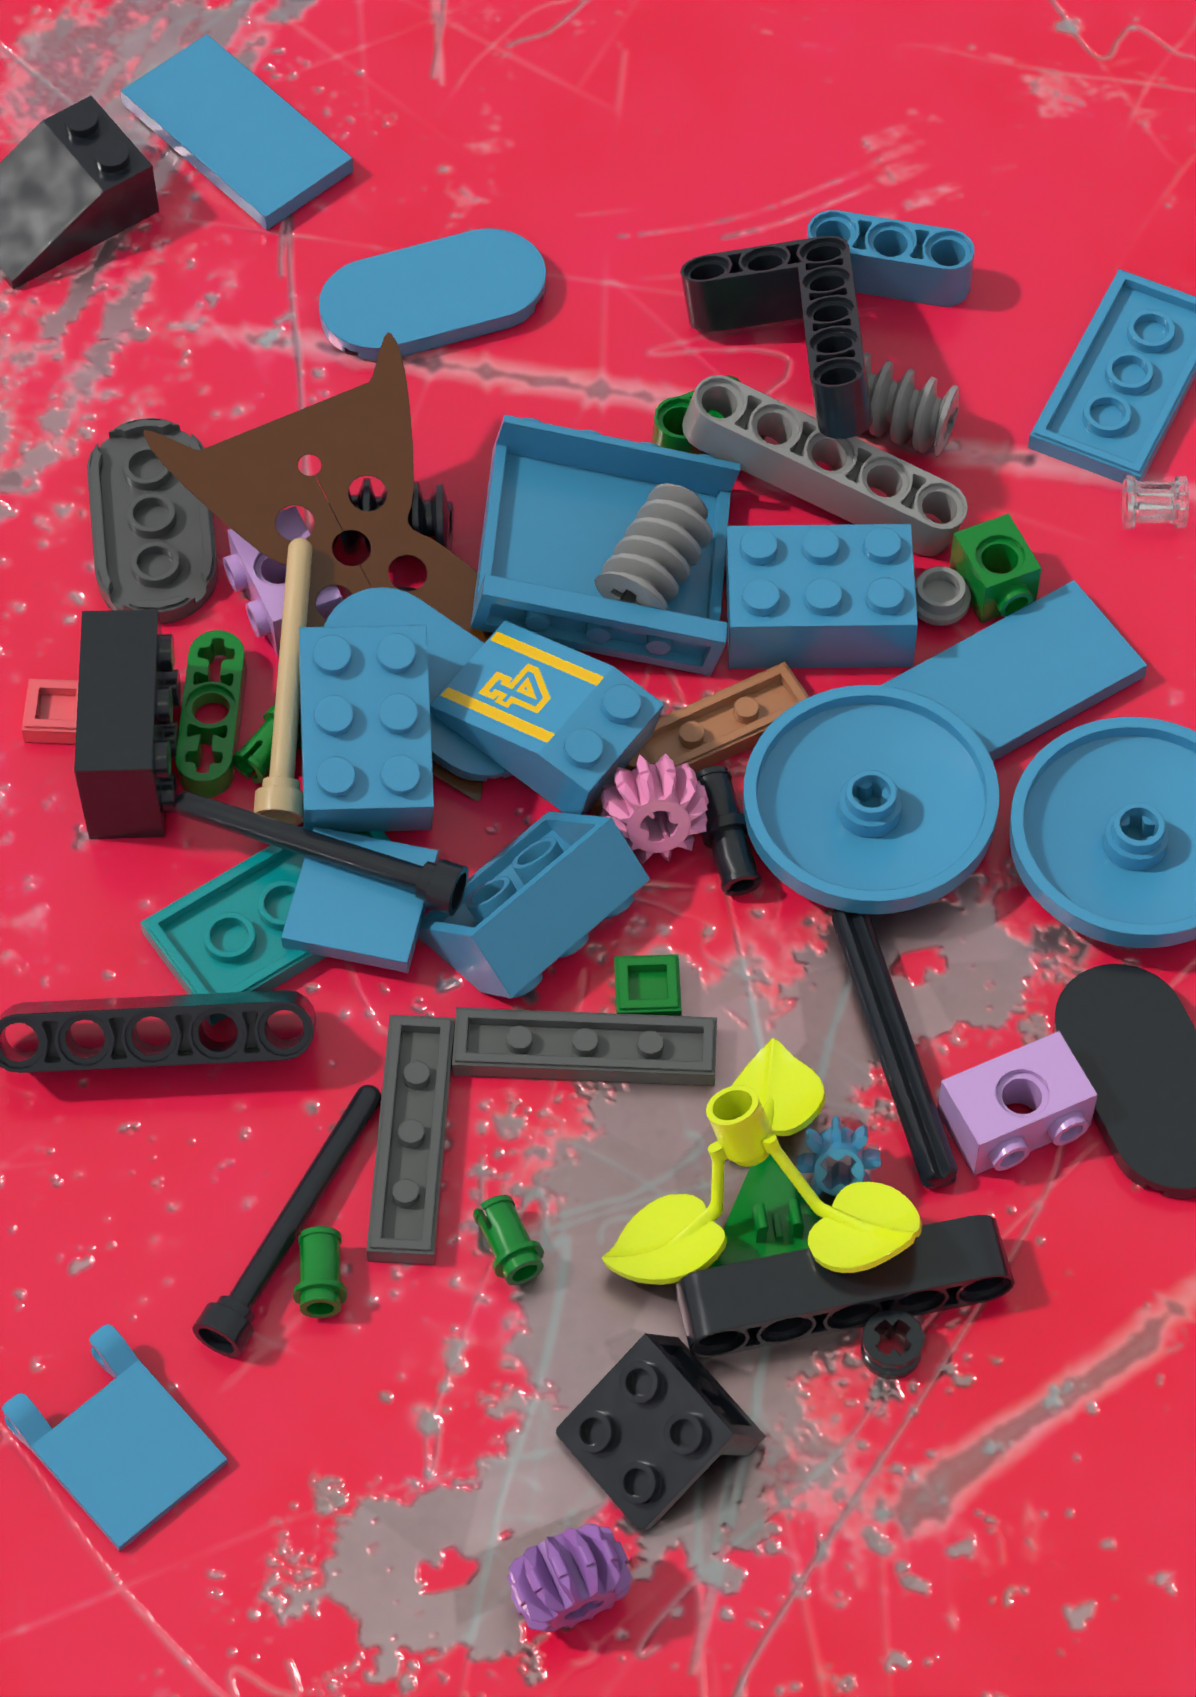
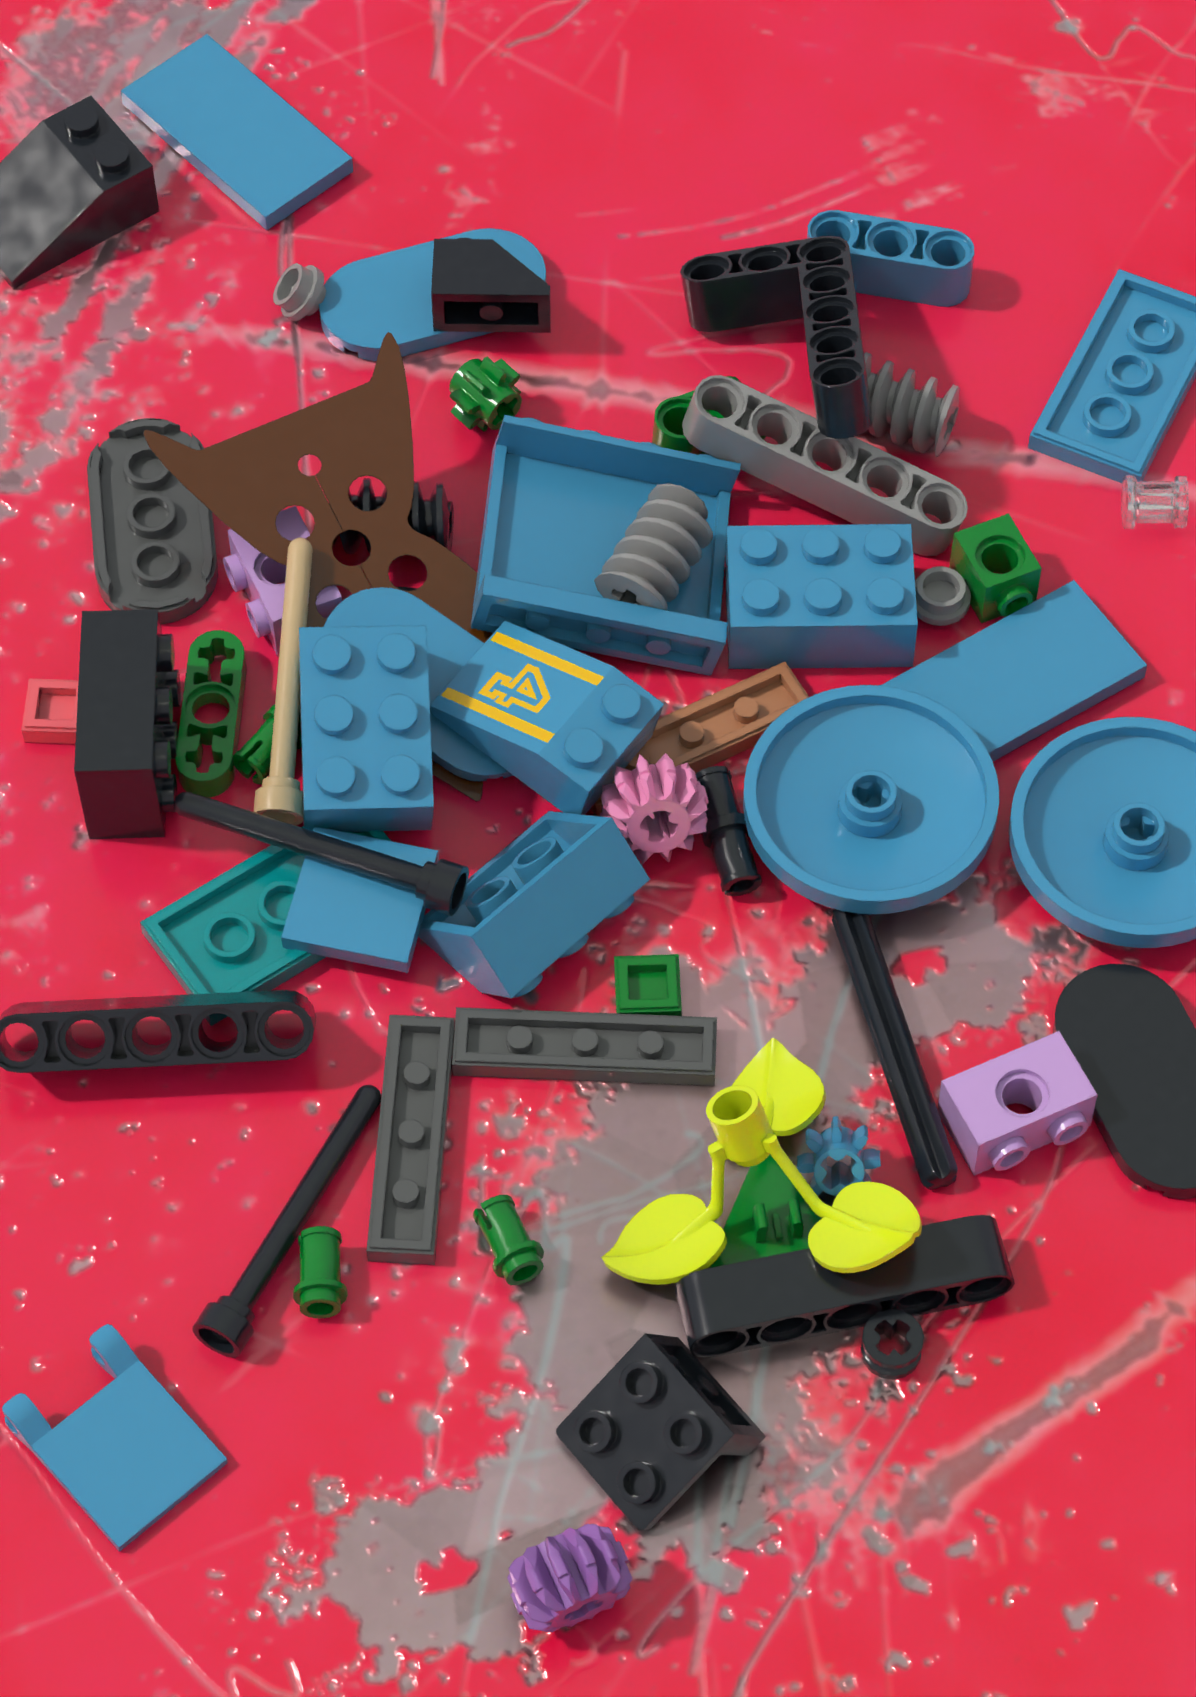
(299, 291): none -> light grey plate
(485, 393): none -> green gear
(486, 289): none -> black slope

